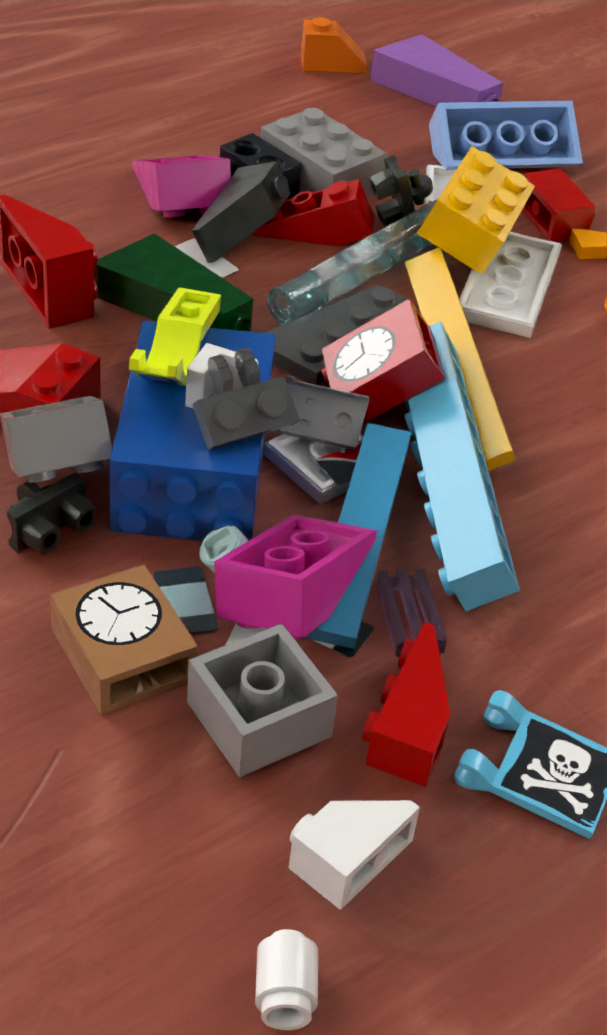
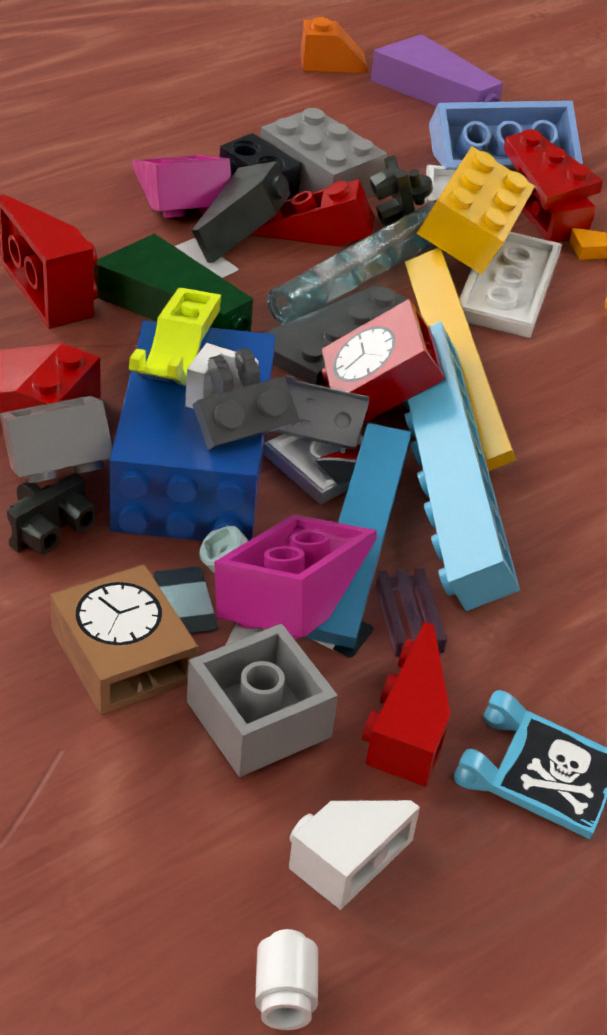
(550, 169): none -> red wing

